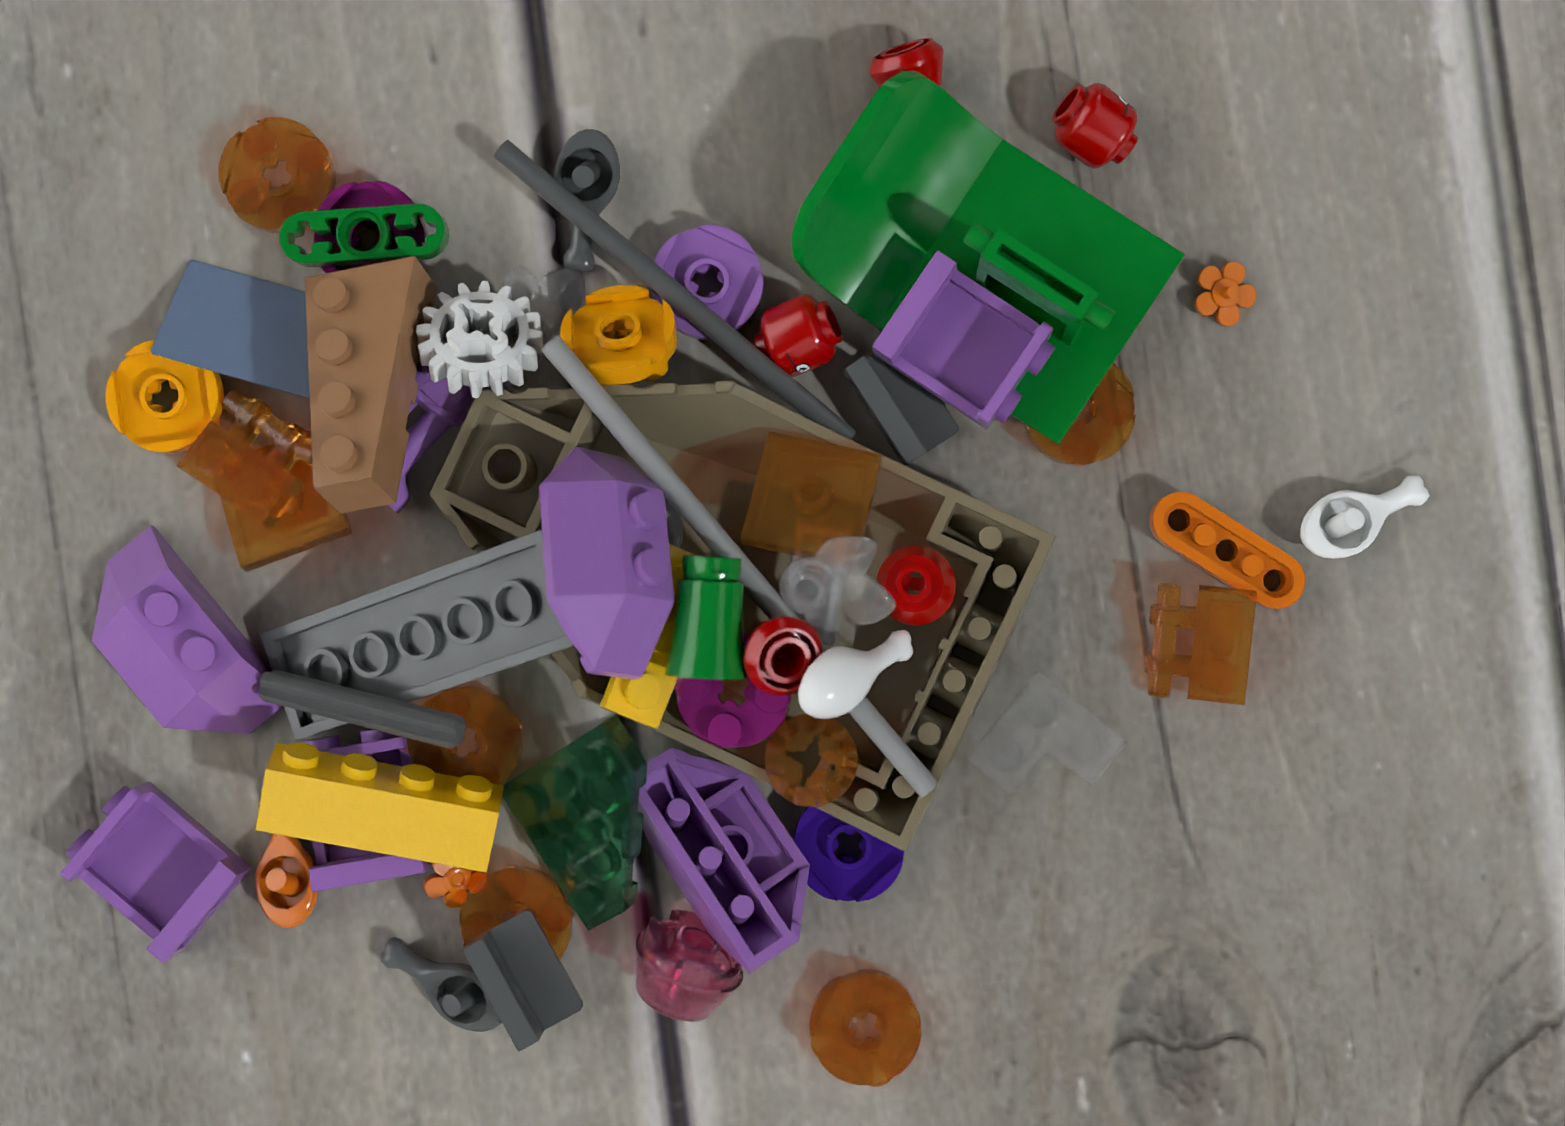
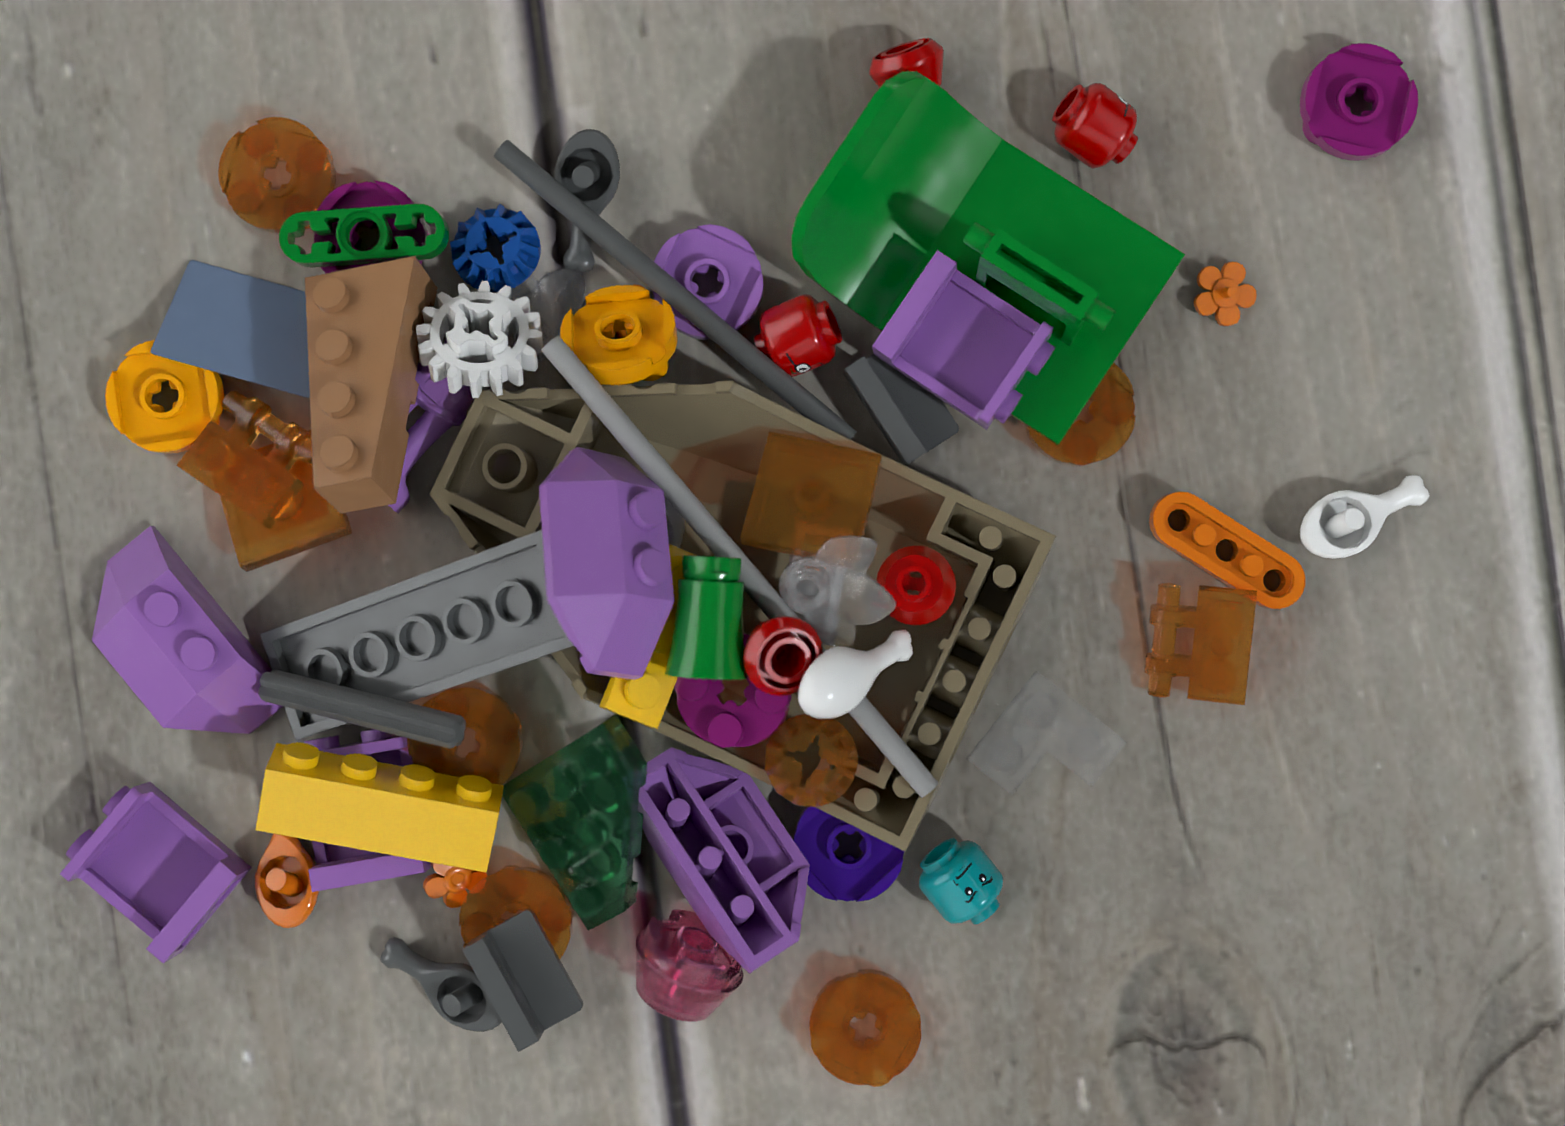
(520, 252): none -> blue gear
(961, 881): none -> teal head
(1385, 85): none -> magenta plate

